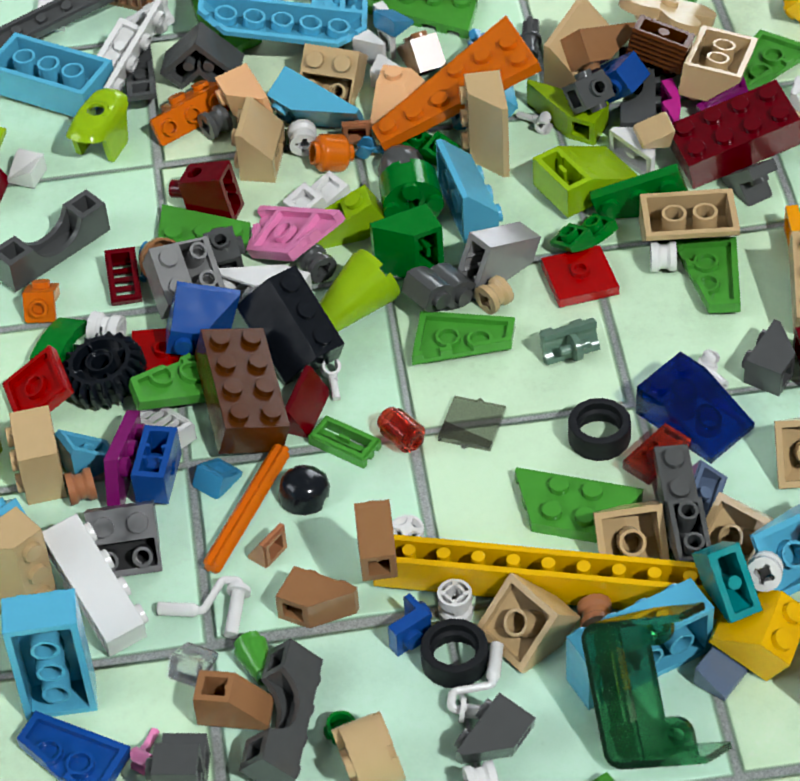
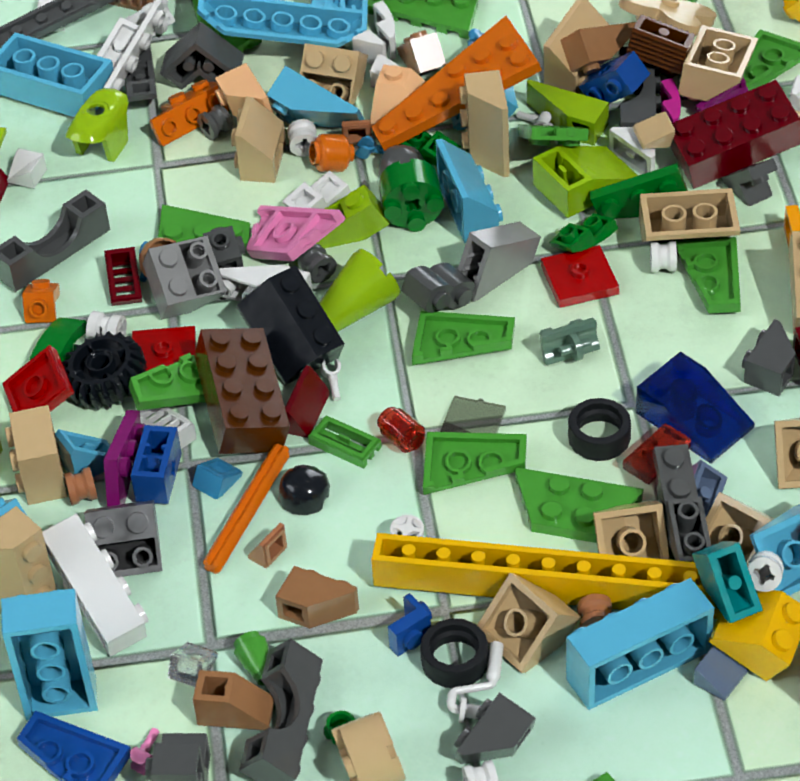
(195, 309): blue slope -> none
(209, 189): dark red torso -> none
(236, 589): white piece -> none
(375, 540): medium nougat slope -> none
(391, 21): dark azure slope -> none
(407, 240): green slope -> none
(455, 600): white wheel -> none
(466, 458): none -> bright green wing
(493, 294): tan wheel -> none
(531, 35): dark grey axle -> none
(543, 134): none -> bright green wing
(589, 91): dark grey brick -> none
(629, 694): clear green windscreen -> none
(709, 361): white arm -> none

